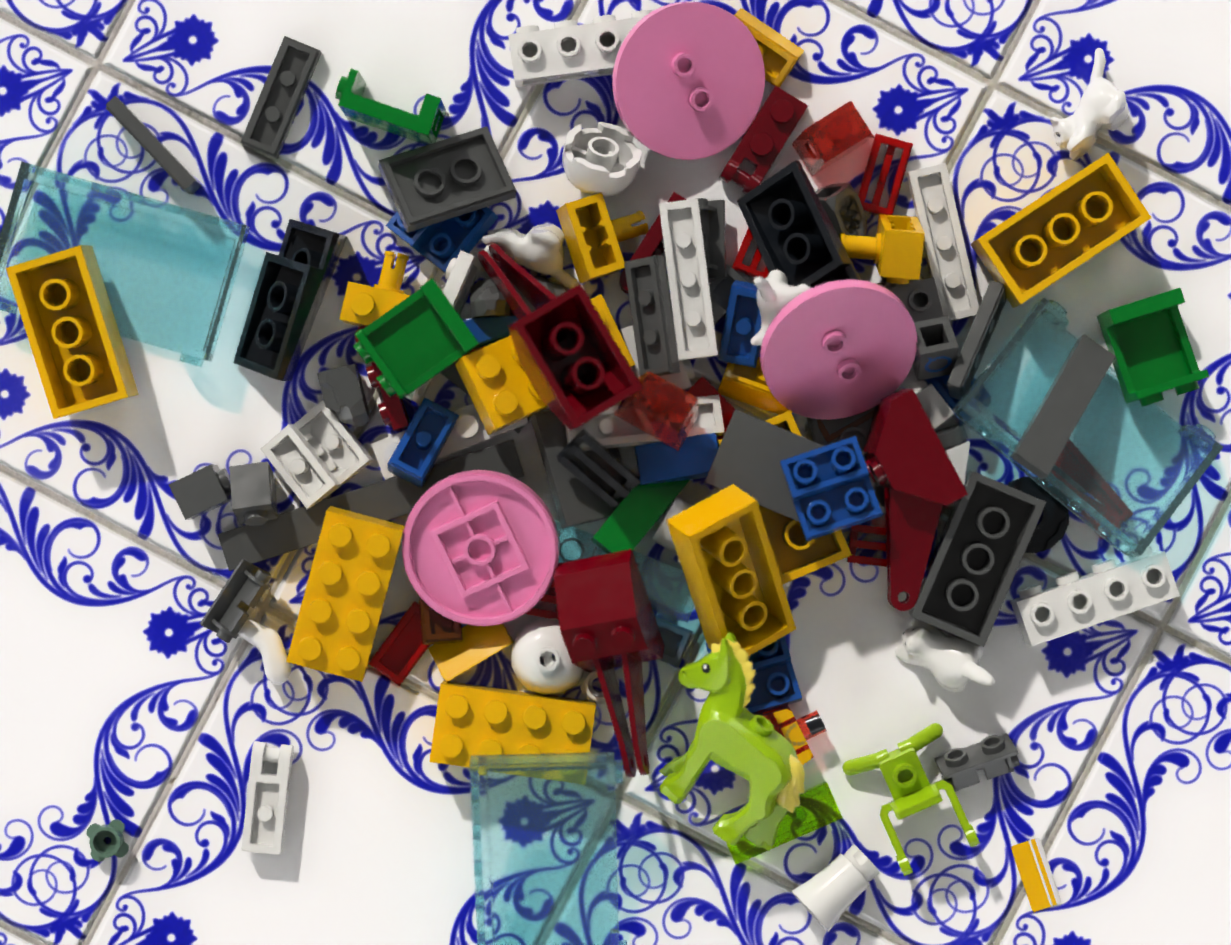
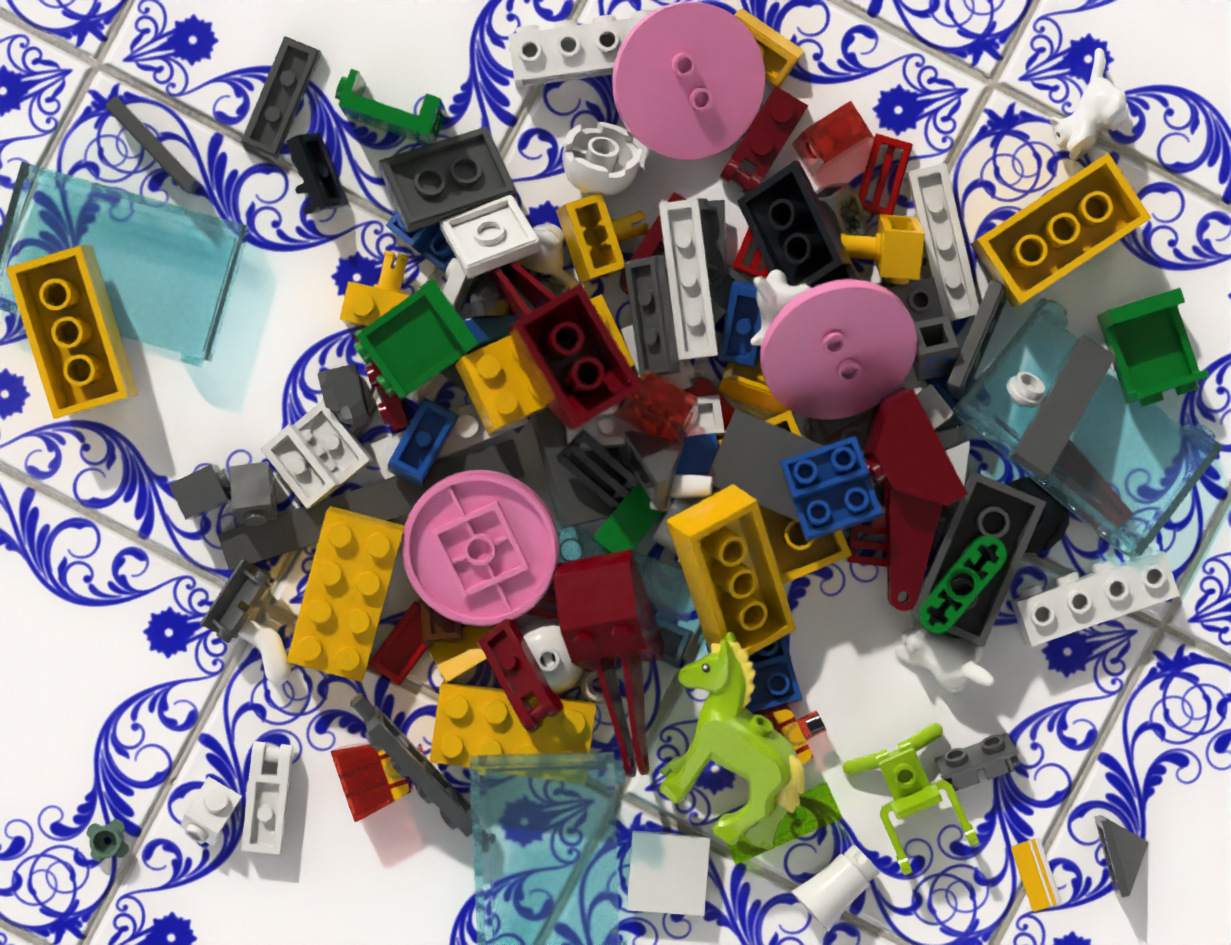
(209, 812): none -> white bracket
(288, 300): black slope -> none
(317, 171): none -> black plate
(369, 778): none -> clear red torso
(411, 762): none -> dark grey plate
(490, 236): none -> white tile
(519, 675): none -> dark red plate
(653, 464): none -> dark grey slope
(668, 873): none -> white tile
(688, 487): none -> white arm
(936, 601): none -> green beam
(1026, 389): none -> white plate
(1122, 854): none -> dark grey slope

